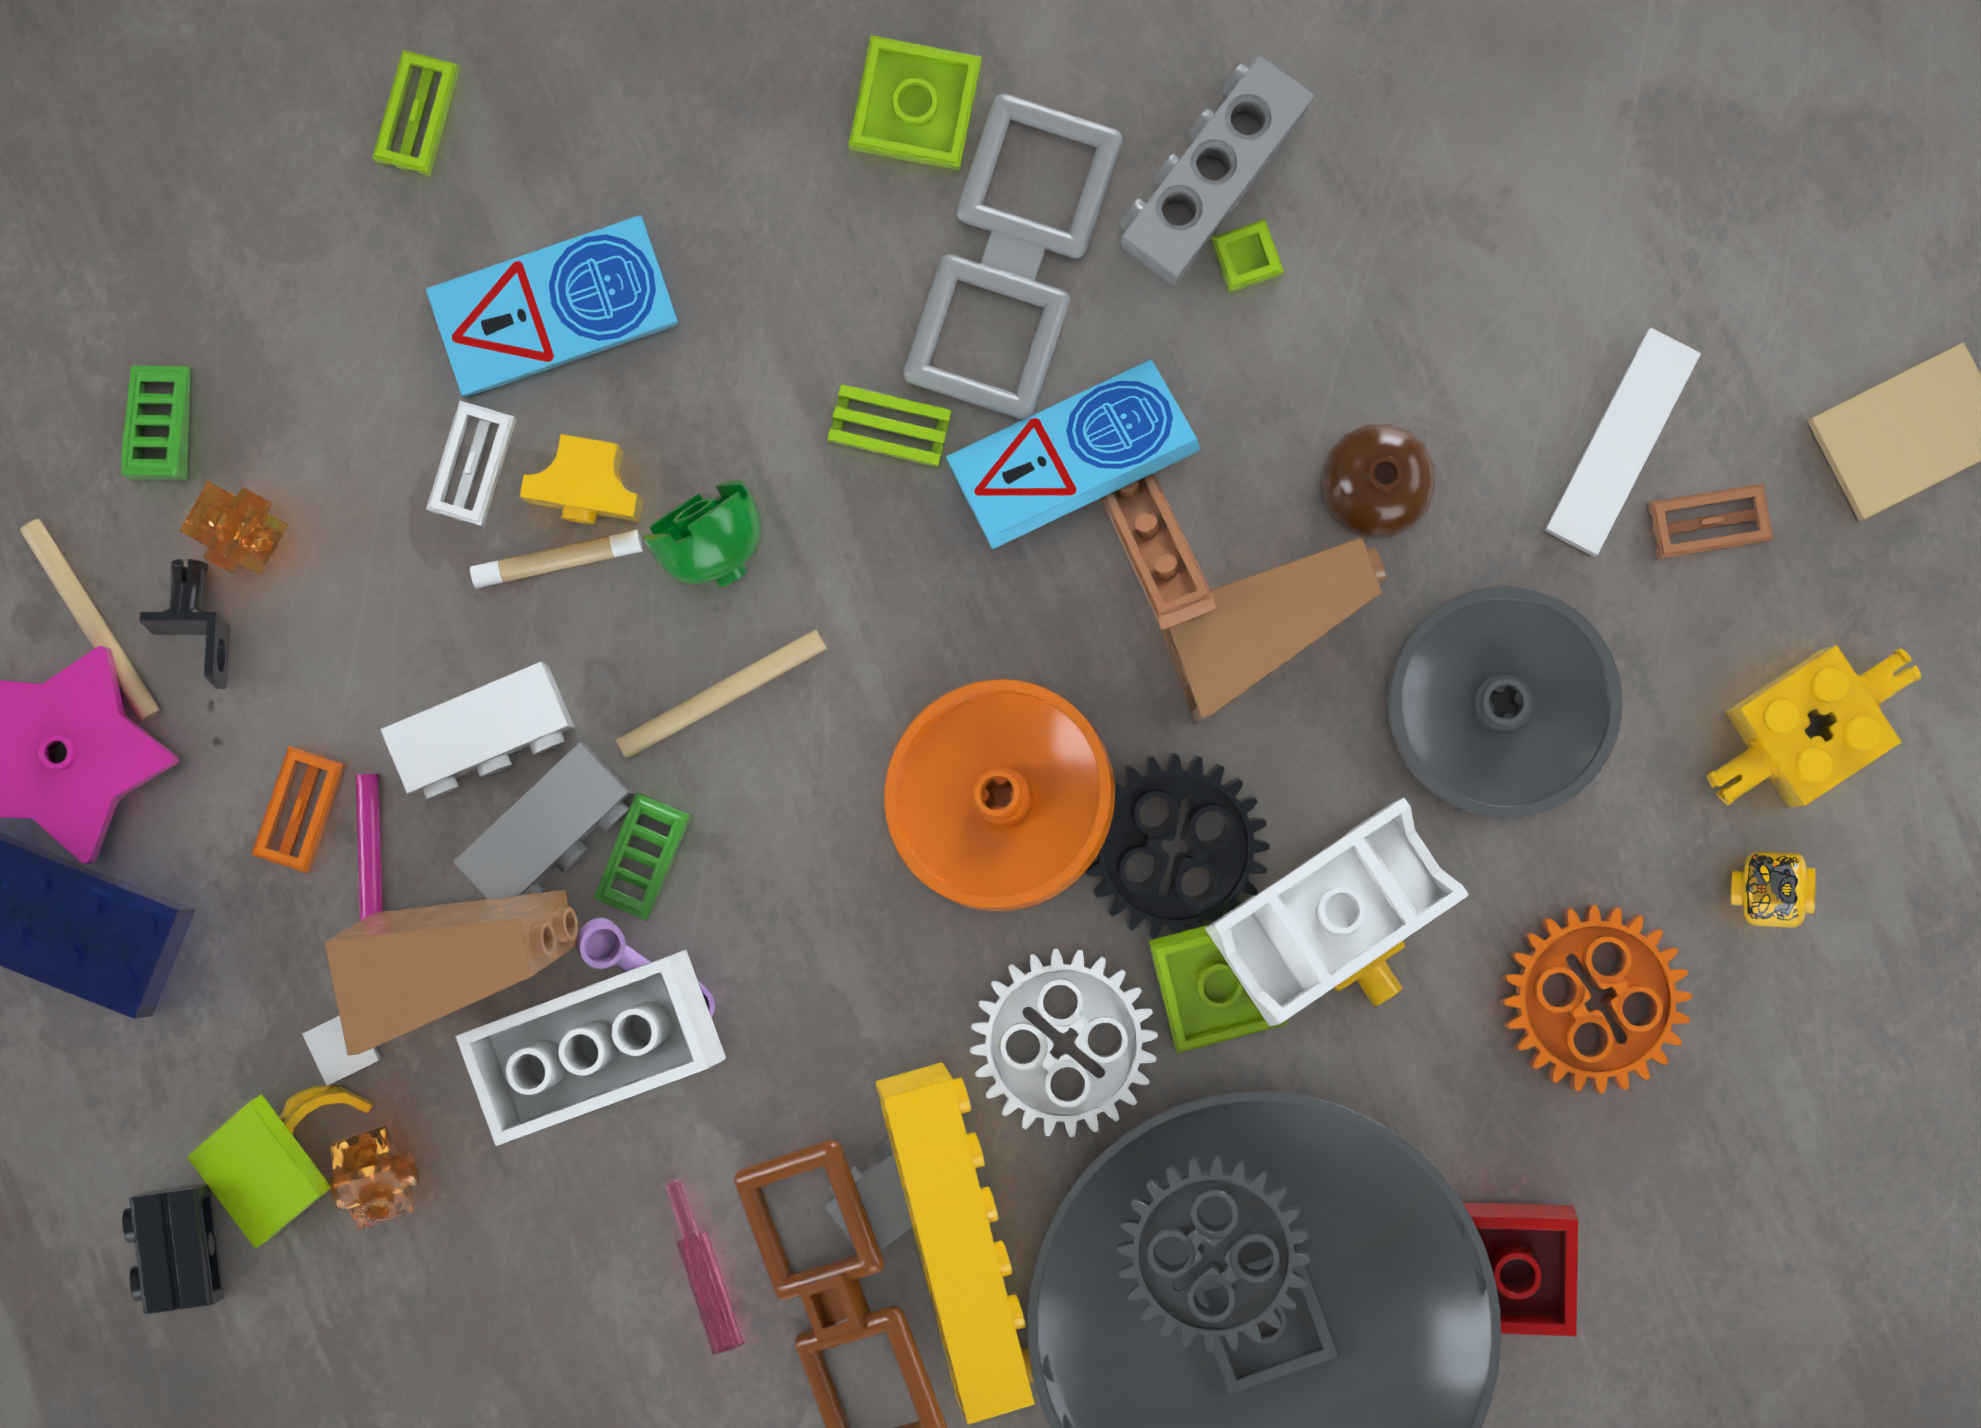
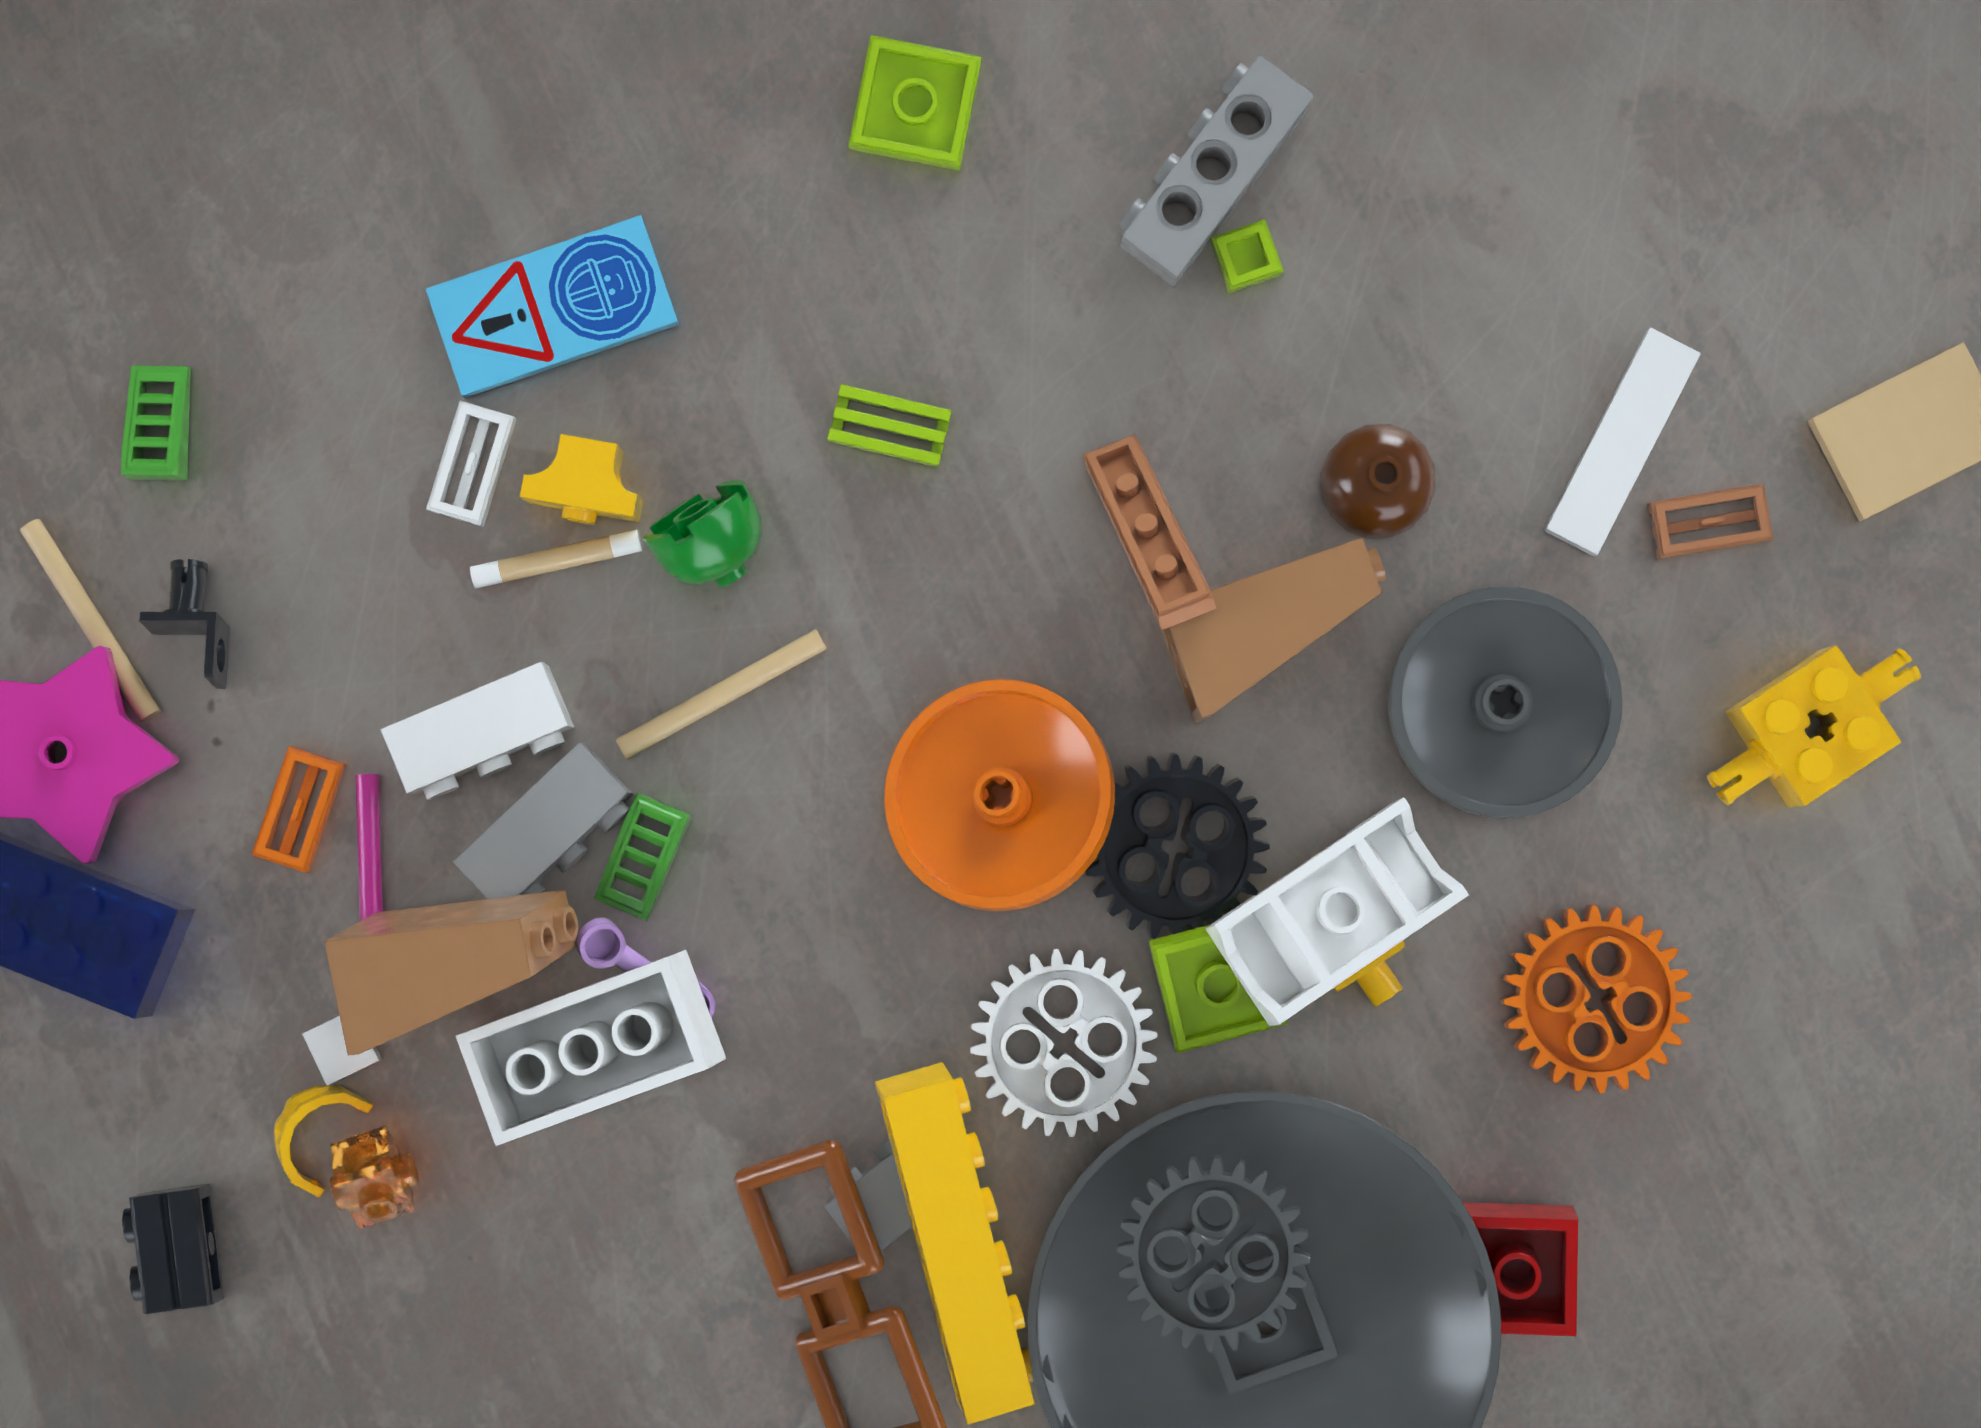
(244, 534): clear orange brick -> none
(258, 1171): lime tile -> none
(405, 159): lime tile -> none
(704, 1276): clear pink axle -> none
(1013, 256): light grey bar -> none
(1072, 453): medium azure tile -> none
(1775, 889): head -> none

